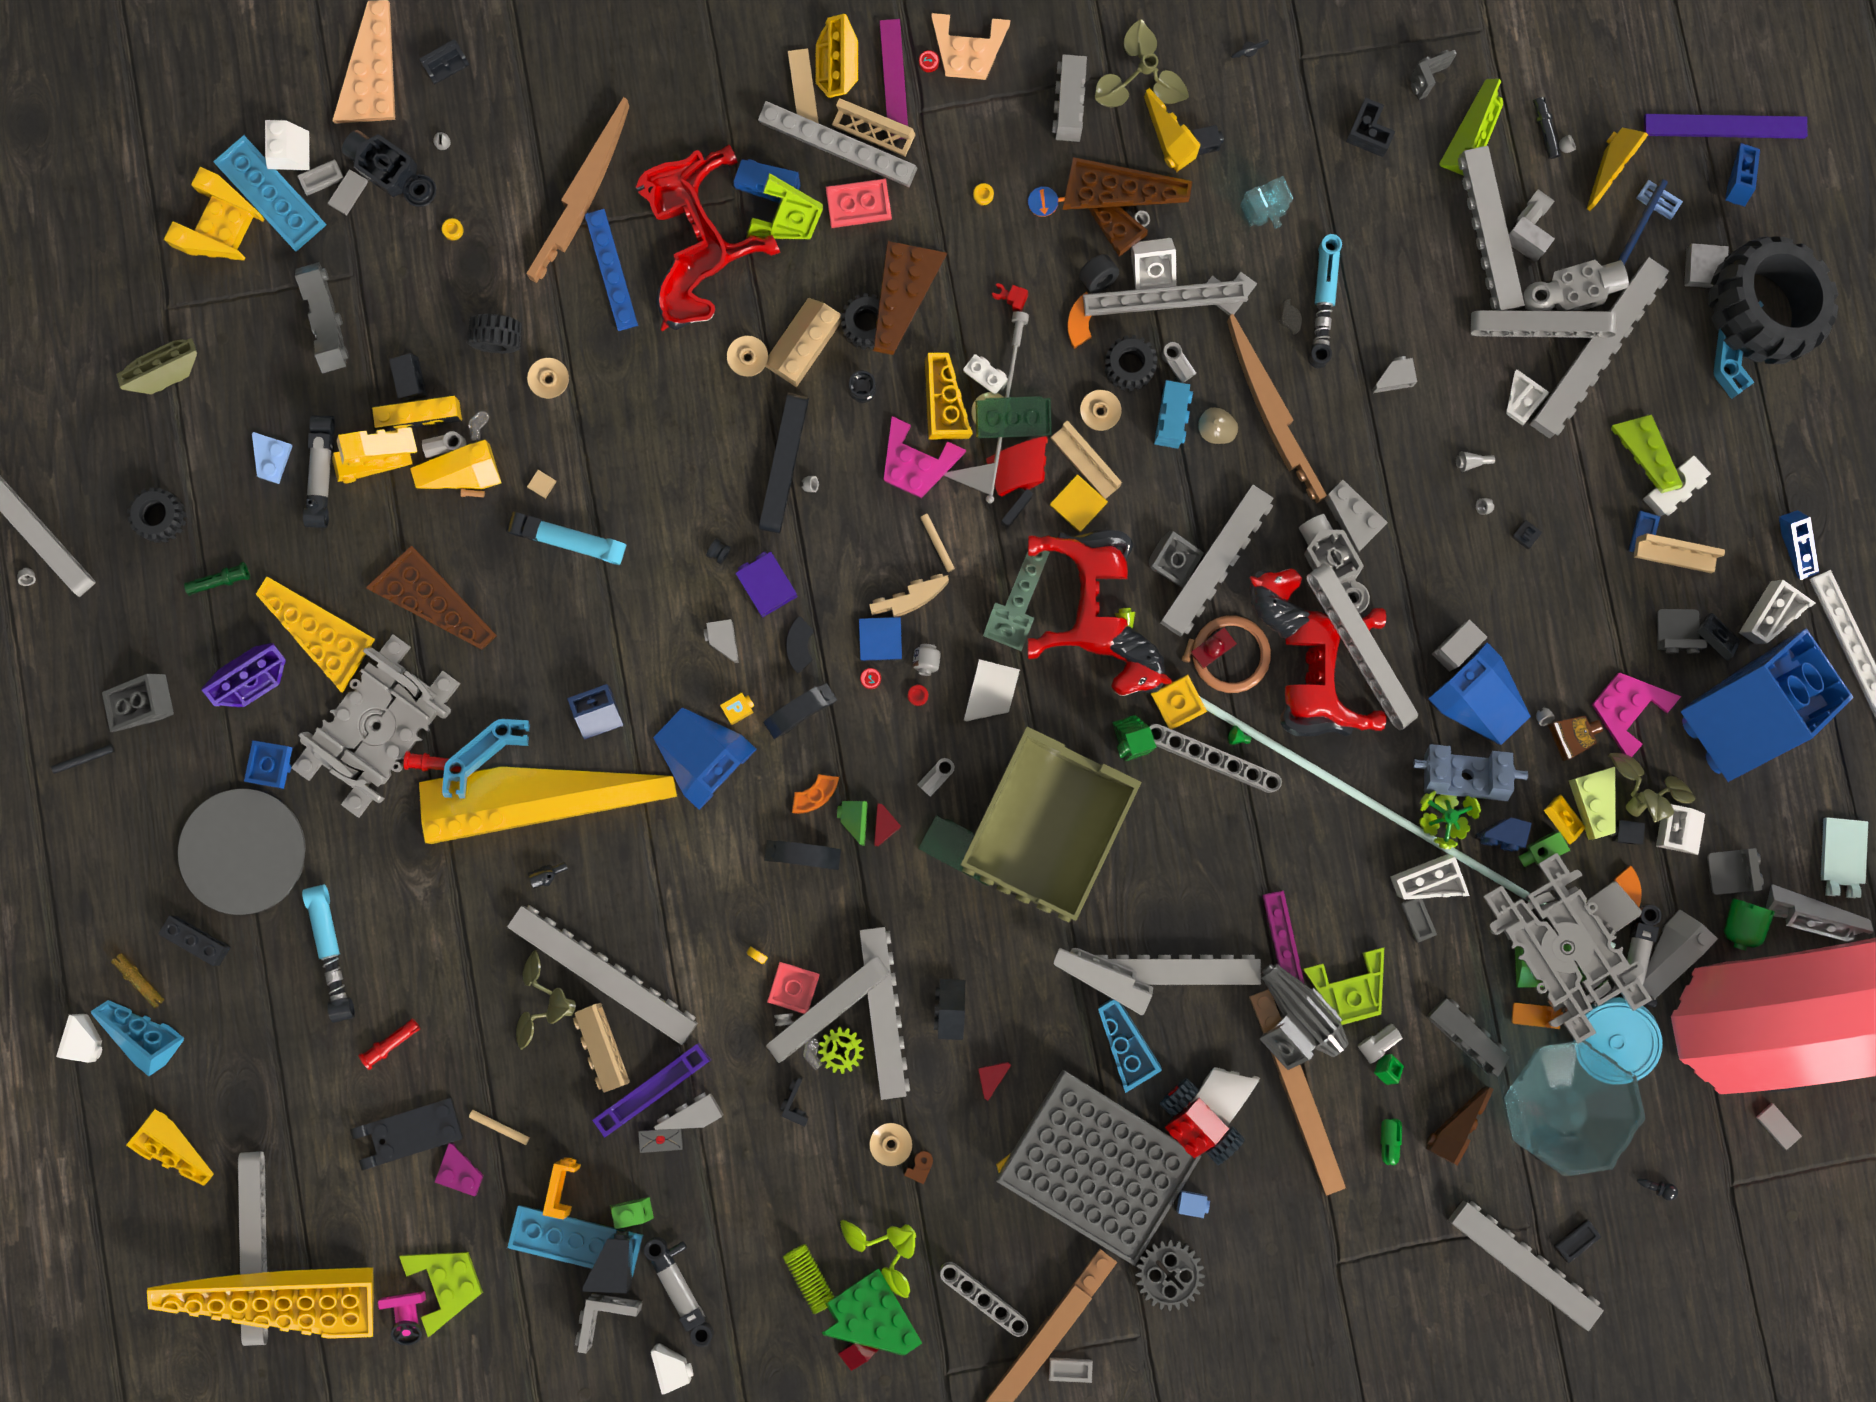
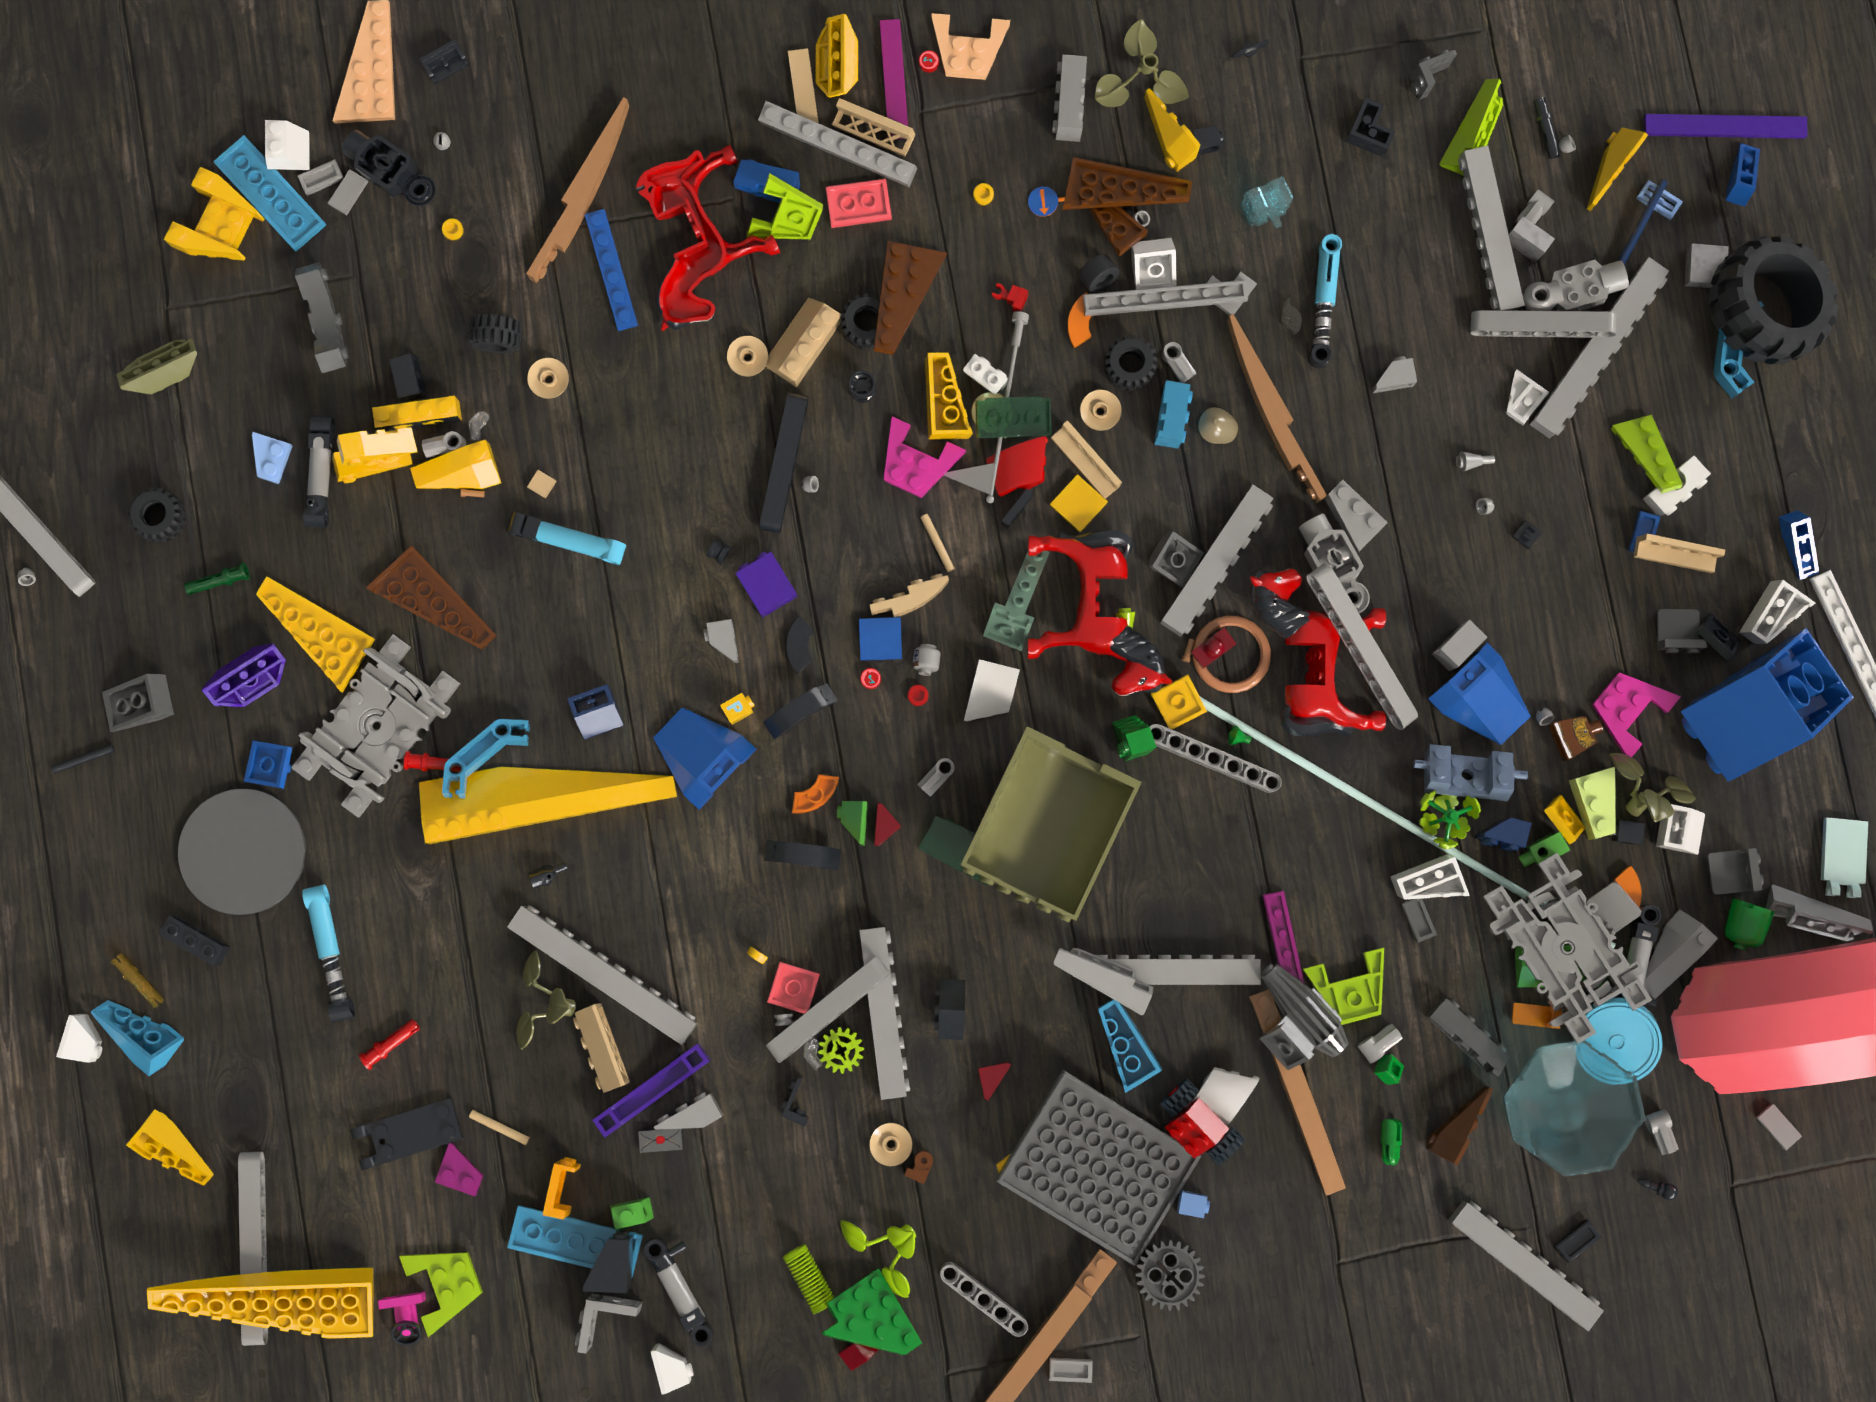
(1660, 1125): none -> light grey piece

